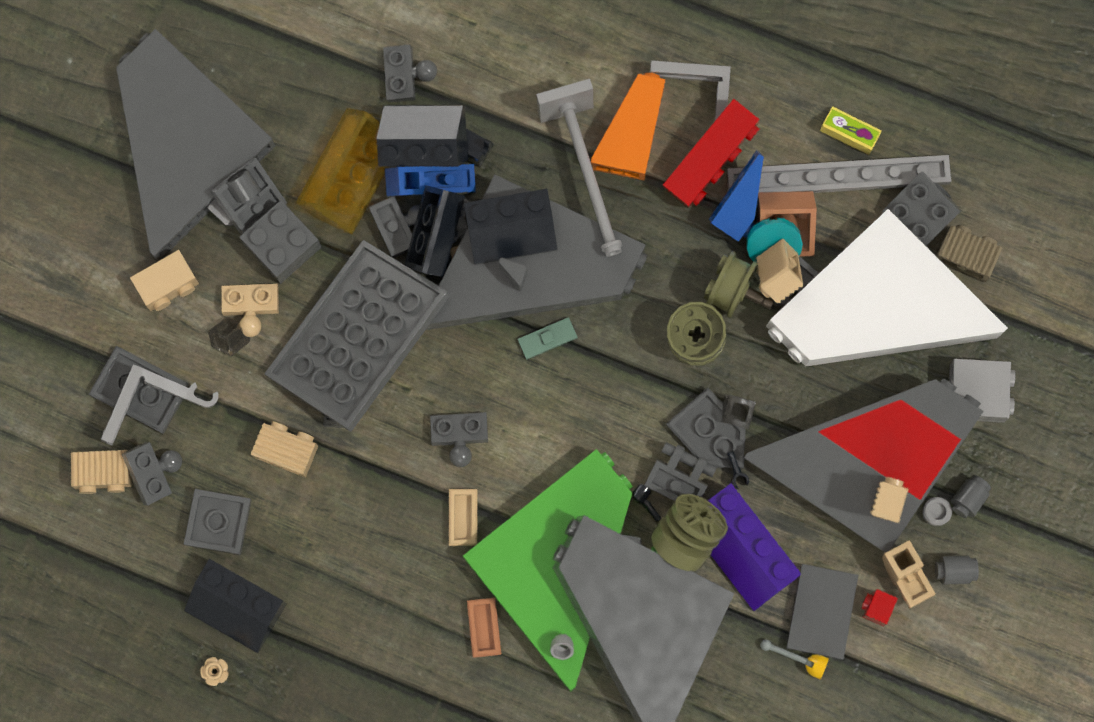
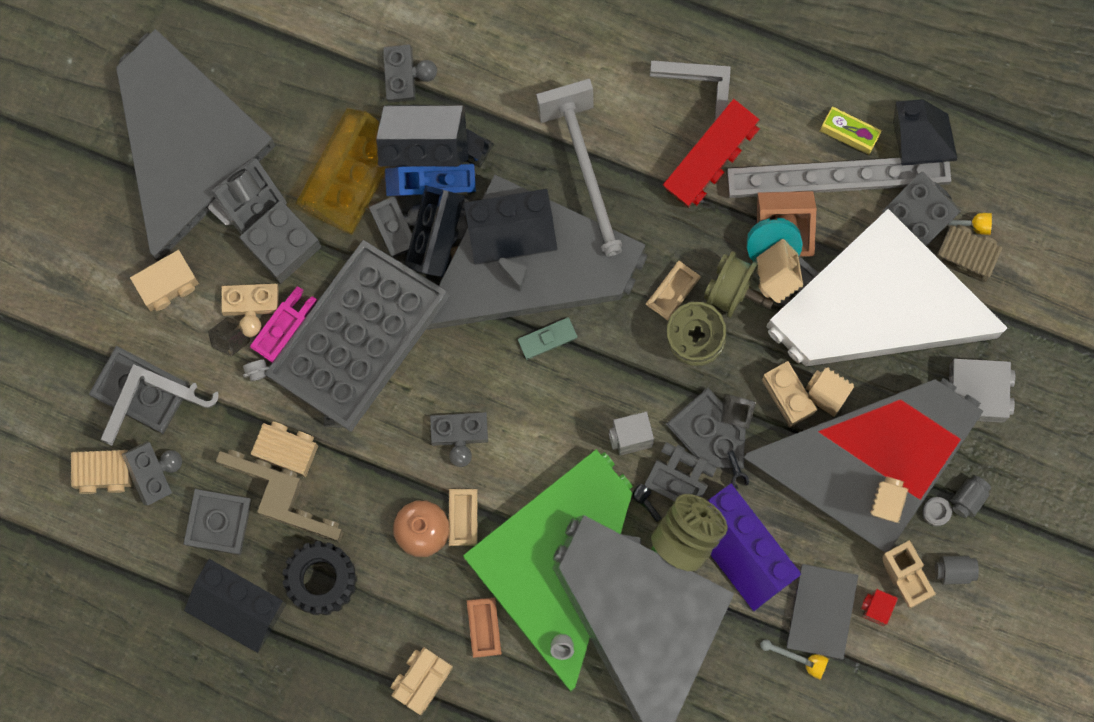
(221, 675): tan plate -> none
(255, 370): none -> light grey plate
(280, 495): none -> dark tan bracket
(282, 326): none -> dark pink hinge
(297, 568): none -> black tyre
(421, 528): none -> nougat cylinder
(421, 681): none -> tan brick
(630, 135): orange slope -> none
(631, 434): none -> light grey brick
(673, 290): none -> tan tile
(738, 206): blue slope -> none
(789, 394): none -> tan brick
(828, 390): none -> tan brick
(923, 133): none -> black slope
(980, 223): none -> yellow hinge

